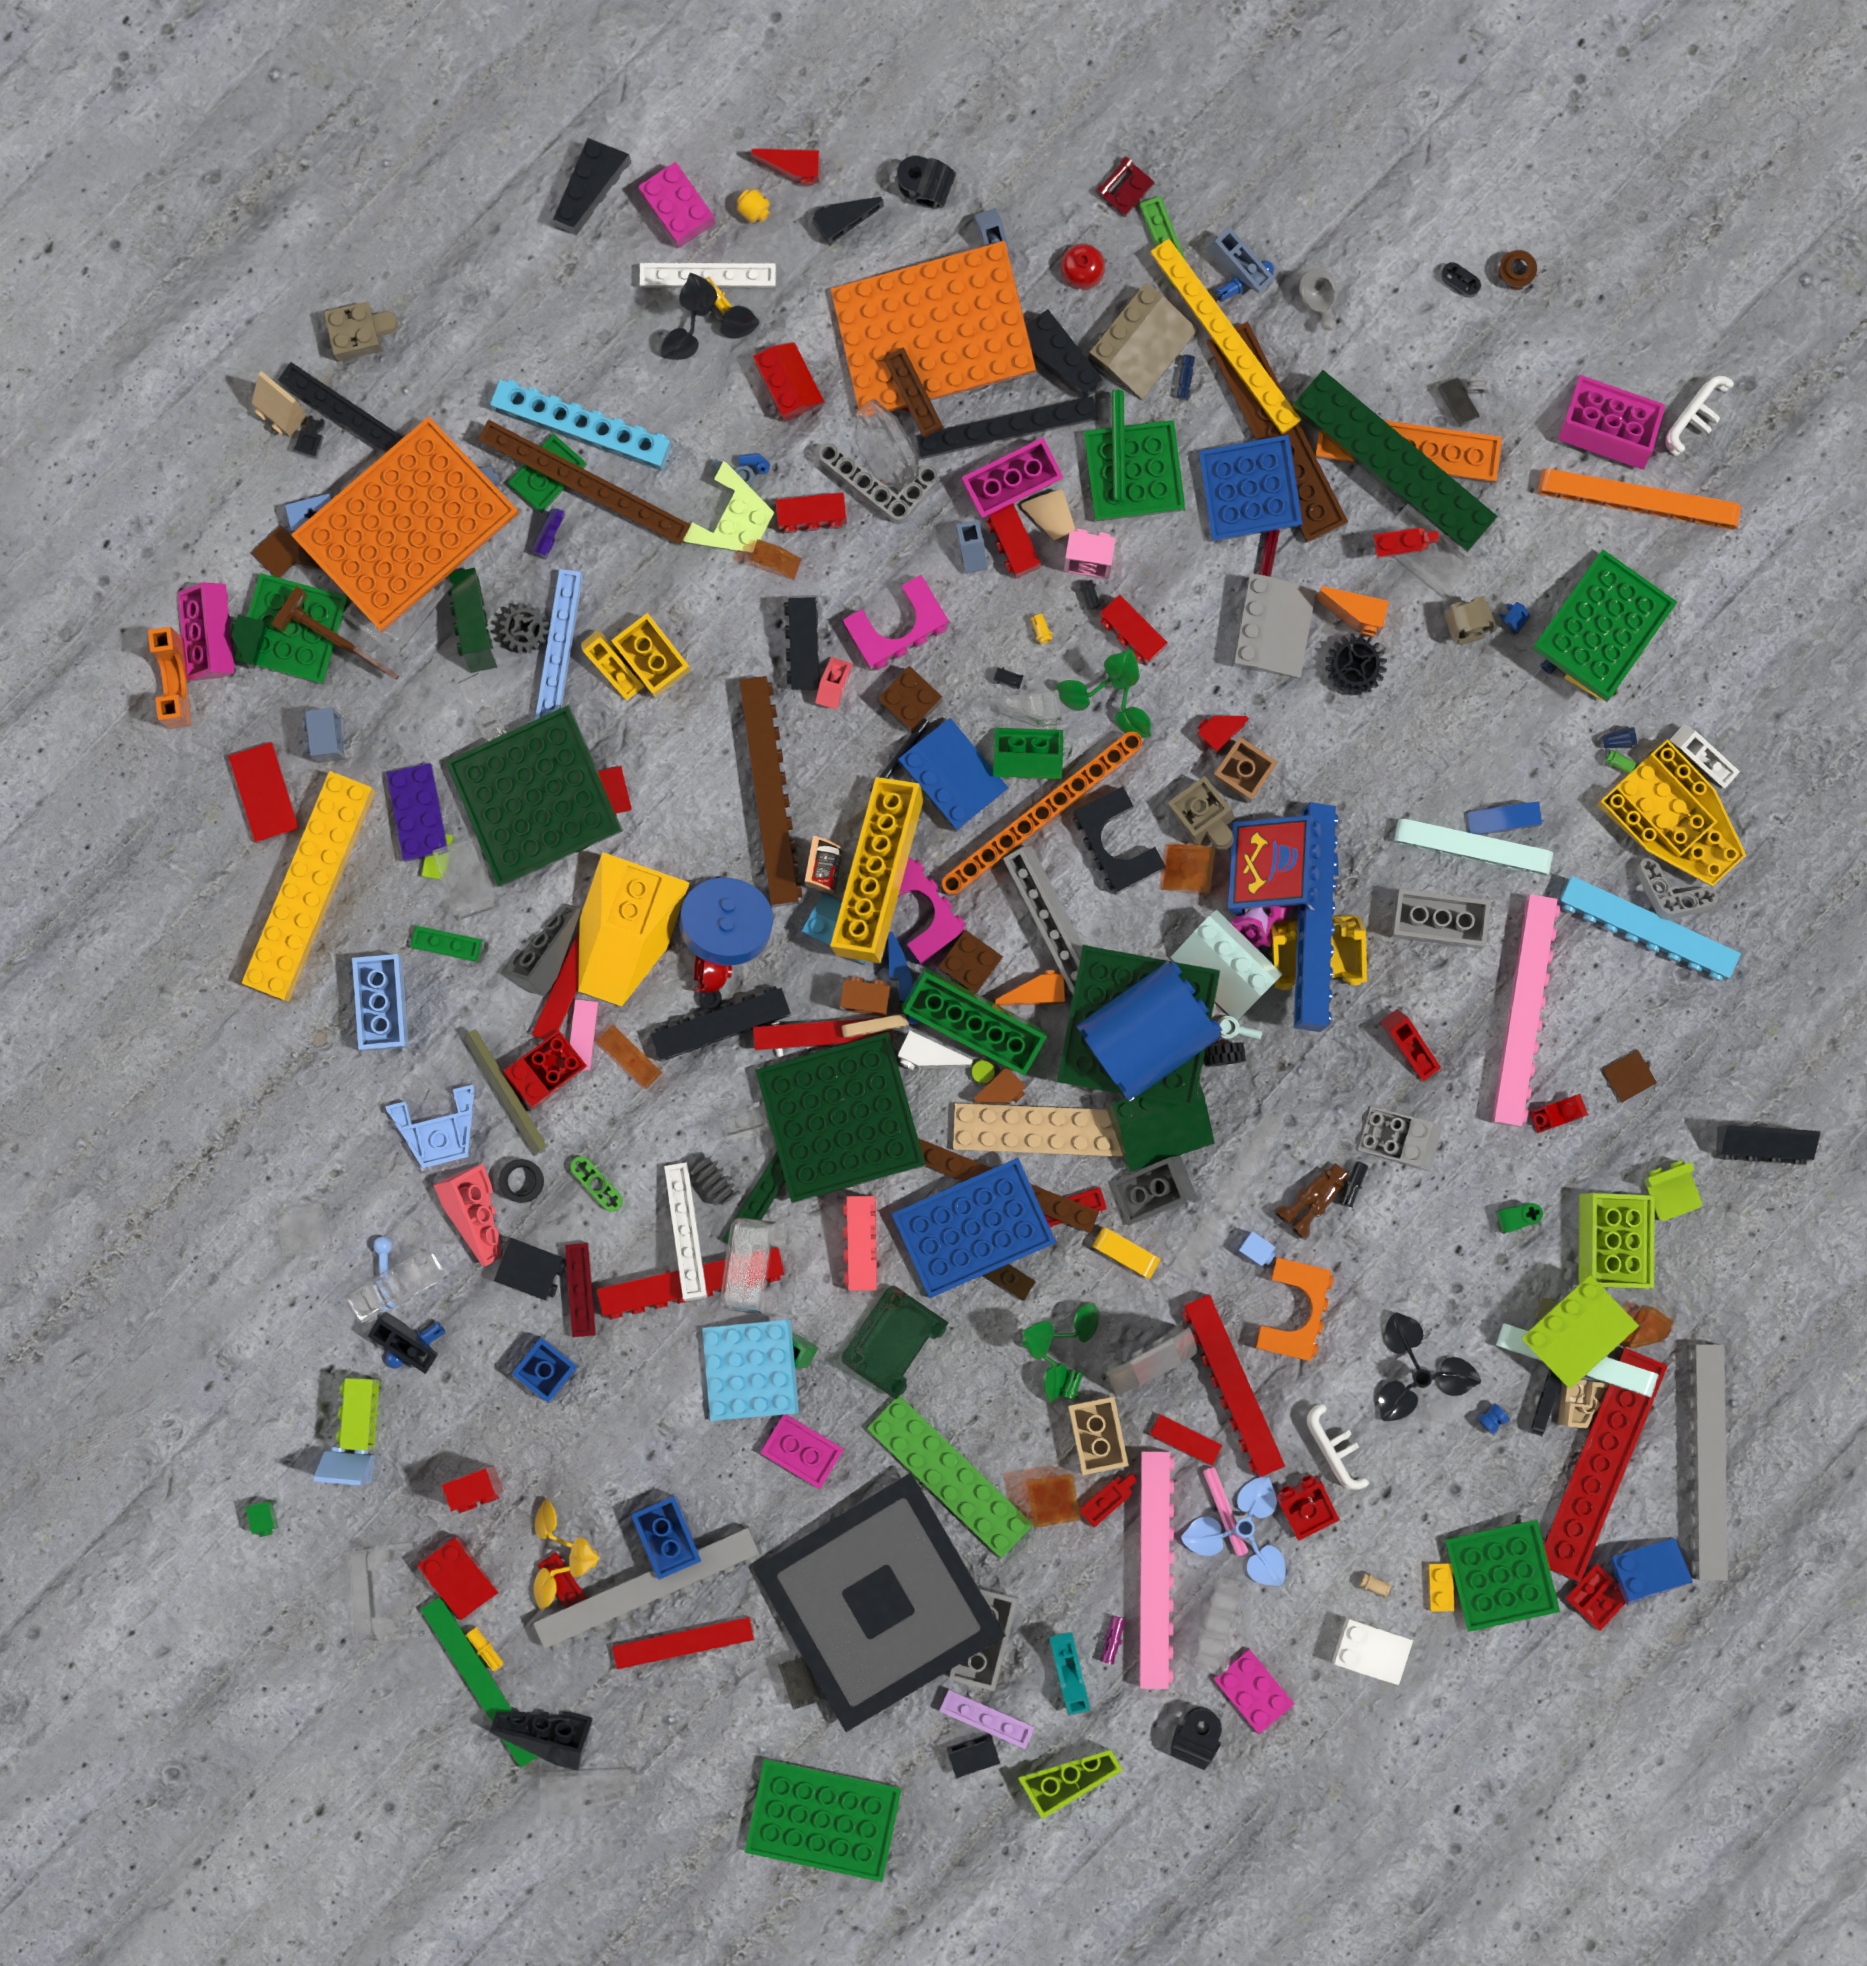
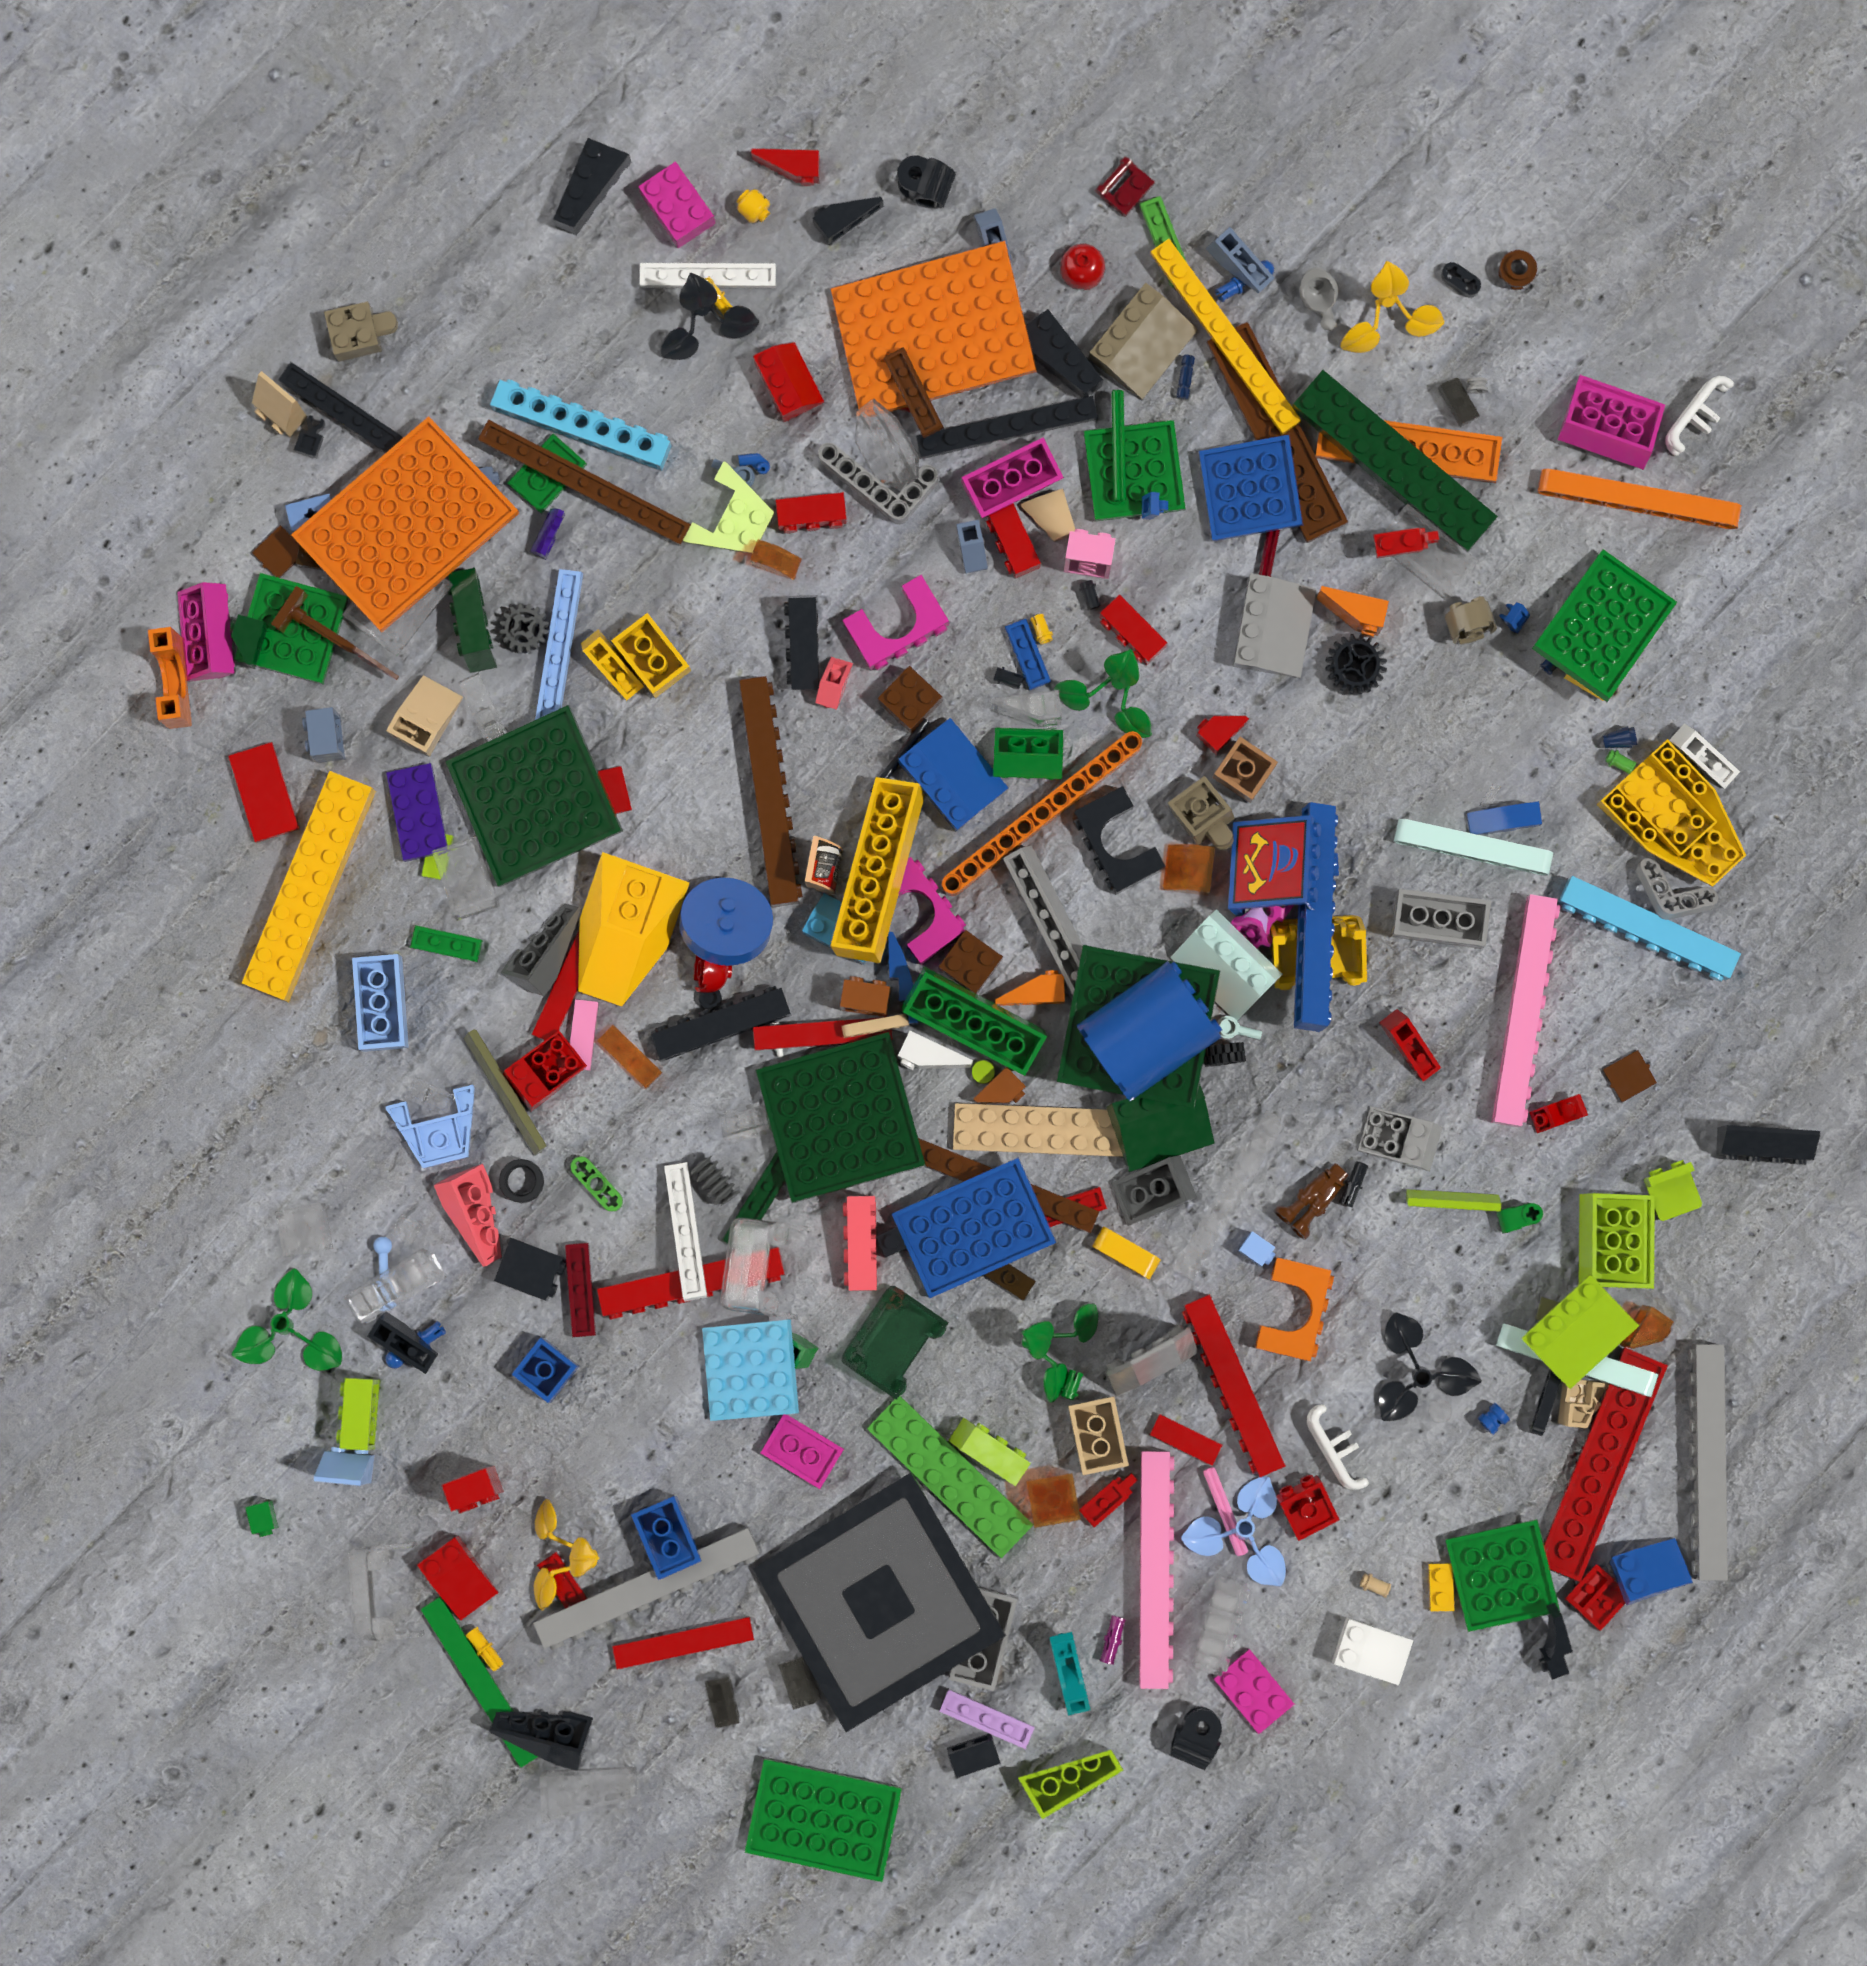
(291, 1293): none -> green plant
(424, 715): none -> tan slope
(723, 1701): none -> clear smoke hinge
(891, 1242): none -> black brick
(990, 1451): none -> lime wedge
(1027, 654): none -> blue tile
(1152, 505): none -> blue tile
(1387, 286): none -> yellow plant
(1453, 1200): none -> lime tile
(1556, 1645): none -> black slope

